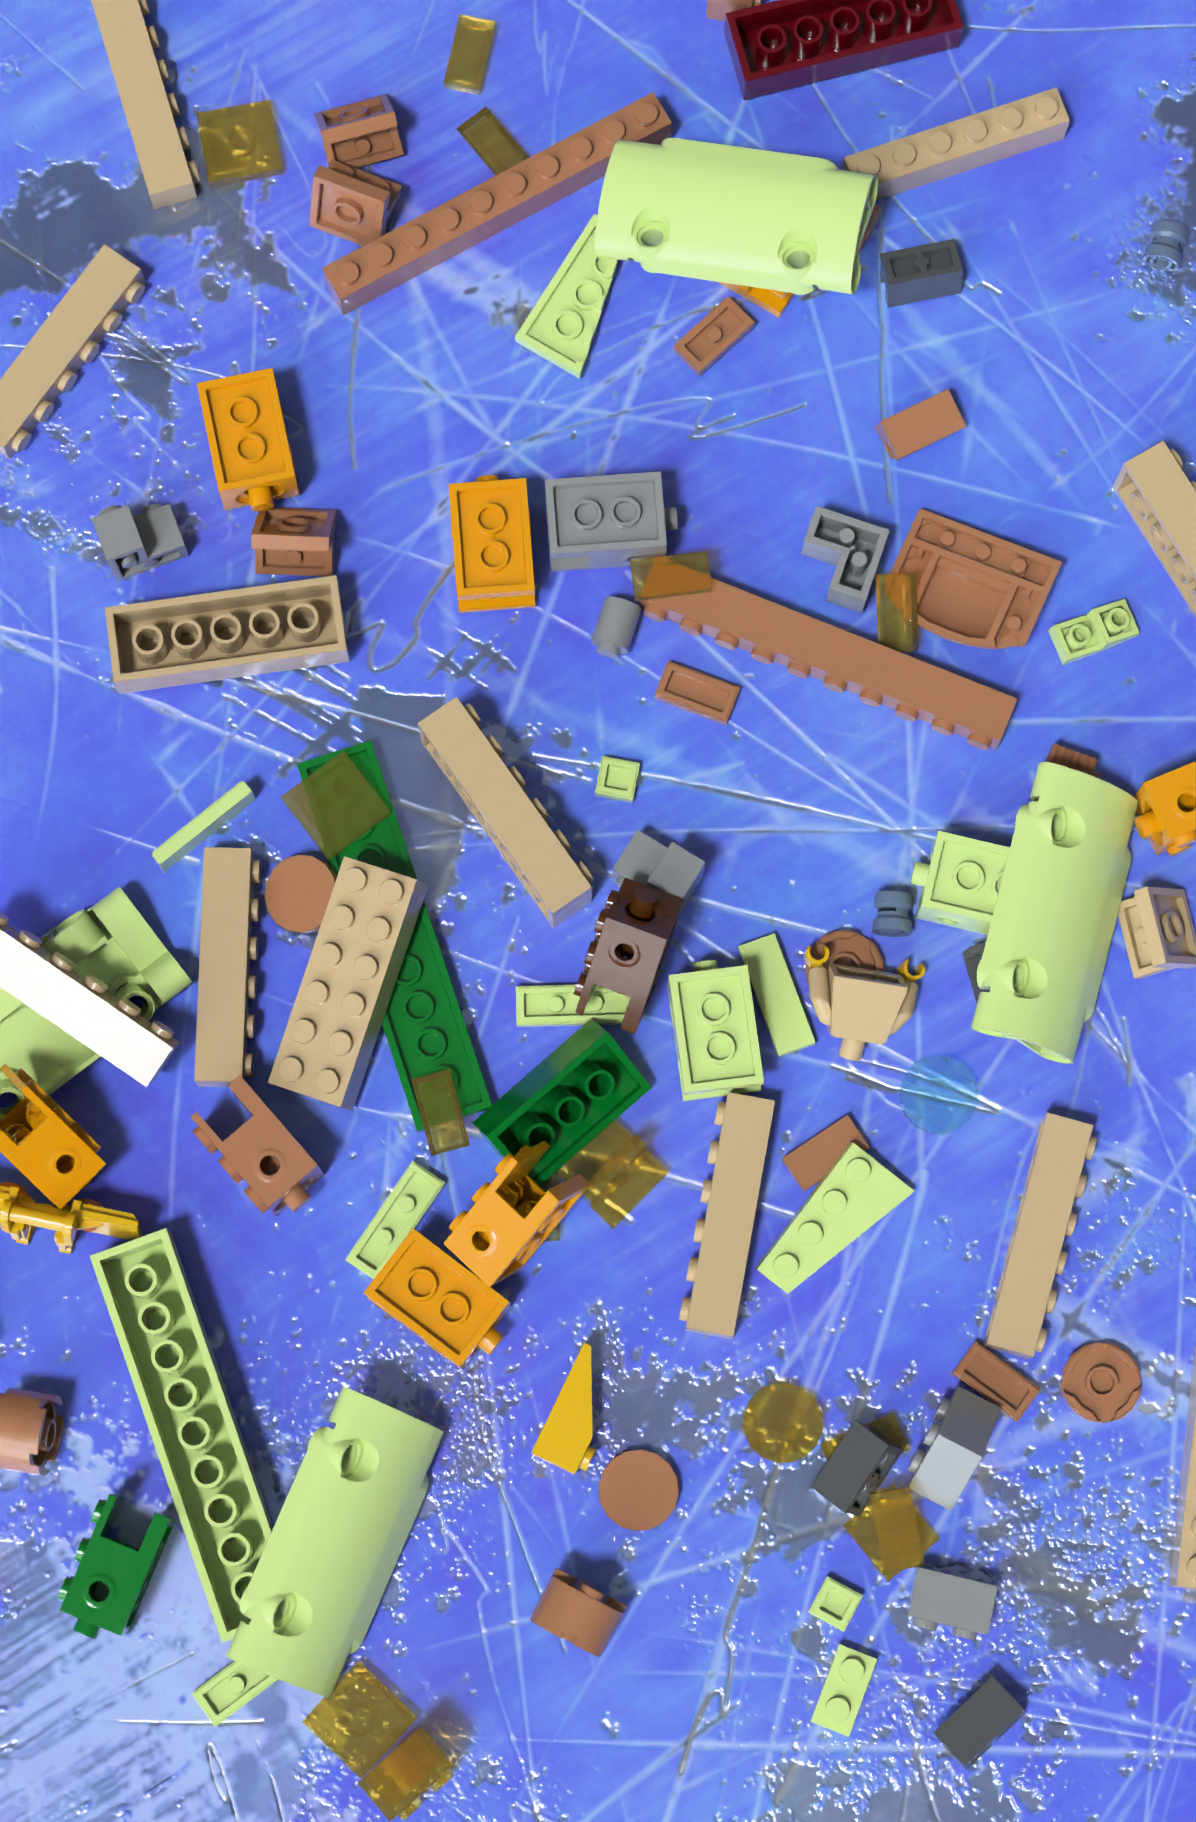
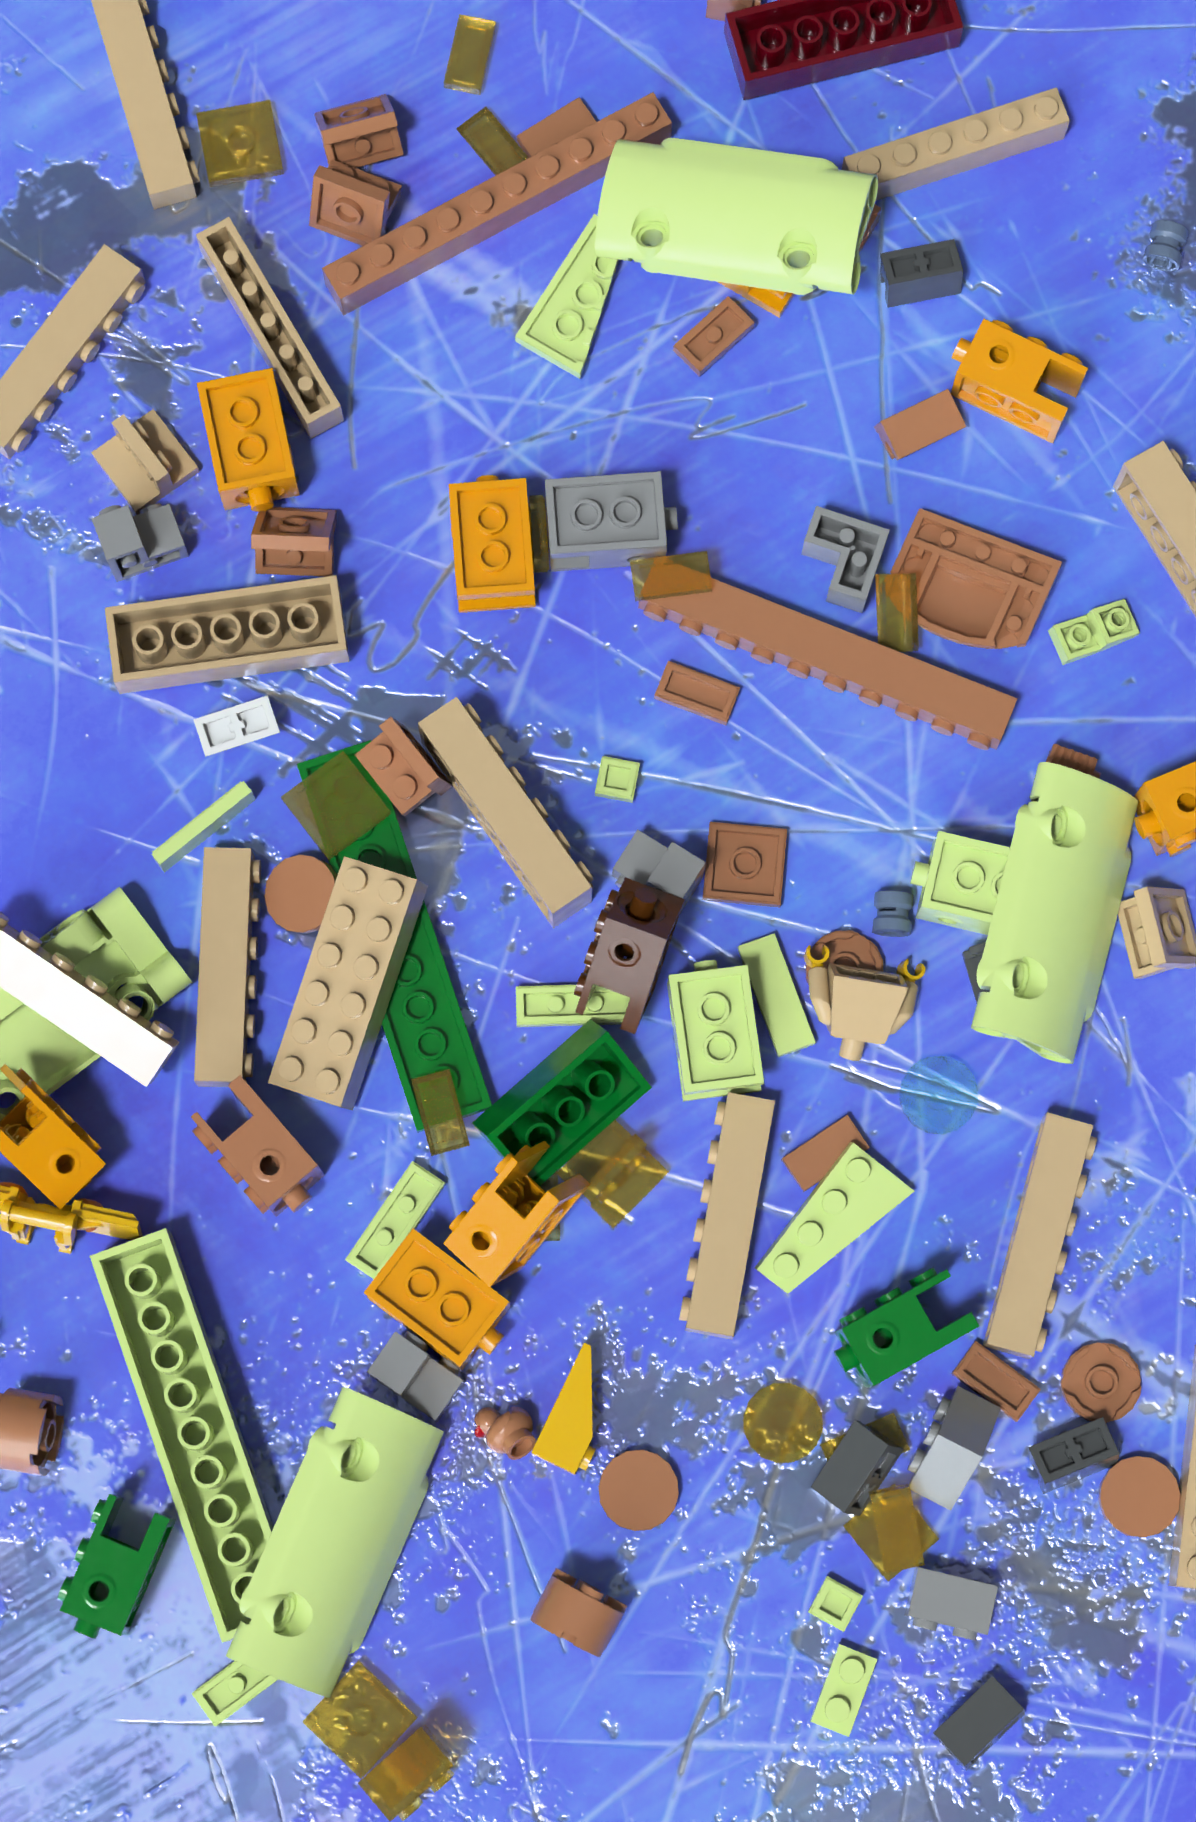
(144, 460): none -> tan bracket
(236, 726): none -> white hinge
(270, 327): none -> tan brick
(402, 767): none -> nougat bracket
(415, 1376): none -> light grey brick
(506, 1432): none -> nougat animal
(538, 533): none -> clear yellow tile
(555, 127): none -> nougat tile
(615, 626): light grey brick -> none
(744, 864): none -> nougat tile
(895, 1332): none -> green torso
(1004, 372): none -> light orange torso
(1073, 1455): none -> dark grey hinge
(1139, 1496): none -> nougat tile

